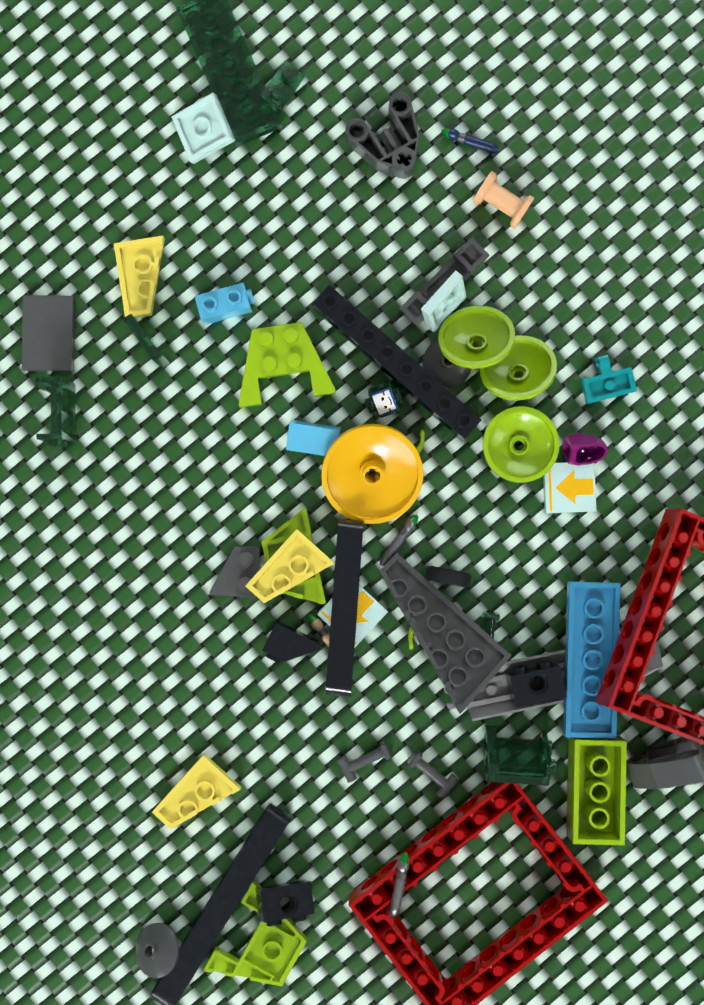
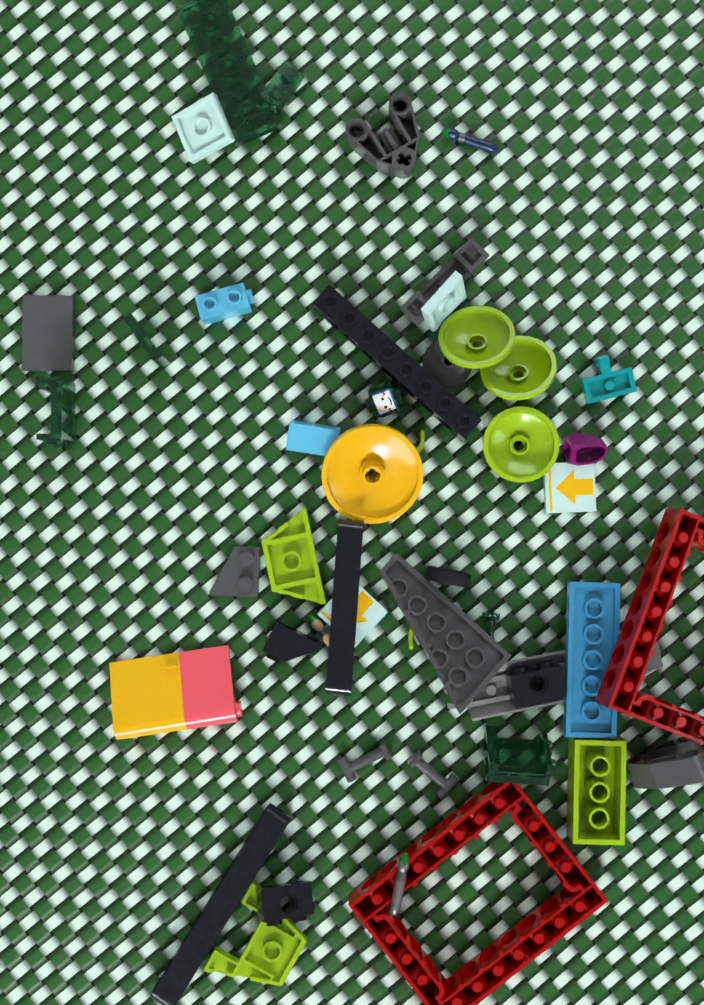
(138, 273): light yellow wing -> none
(165, 950): dark grey dish -> none
(173, 692): none -> door
(198, 789): light yellow wing -> none
(281, 352): lime wing -> none
(289, 566): light yellow wing -> none
(409, 526): flat silver piece -> none
(503, 199): light nougat piece -> none

